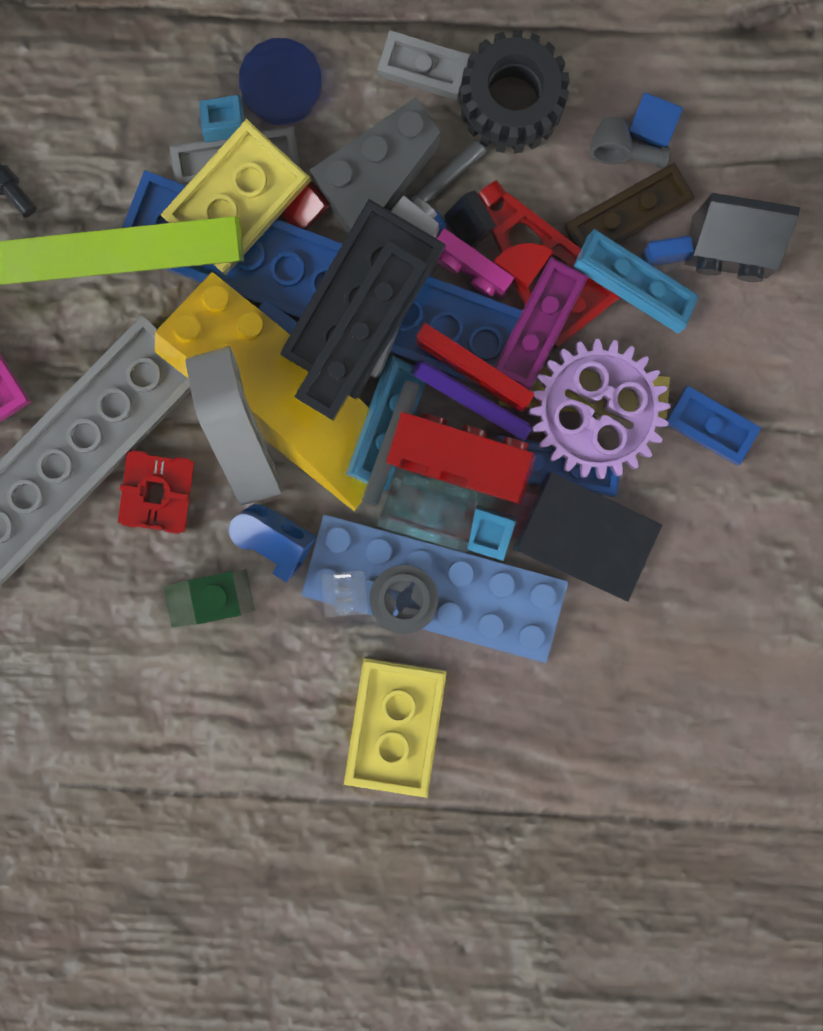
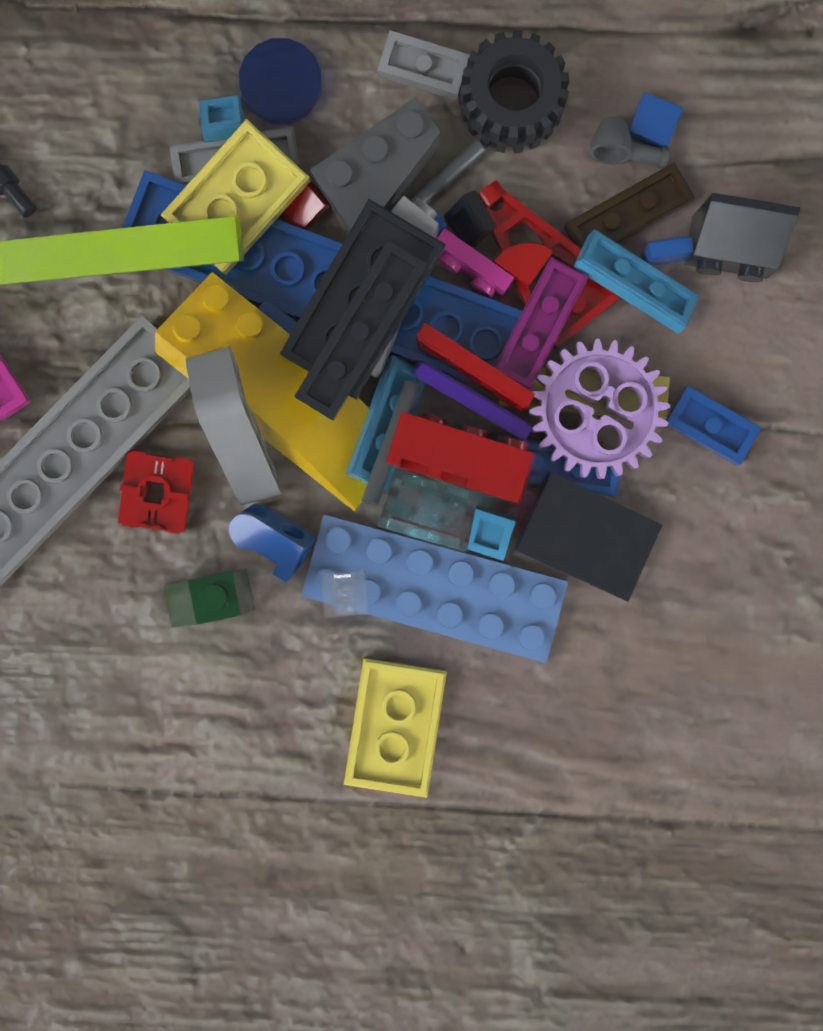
(409, 619): dark grey gear -> none

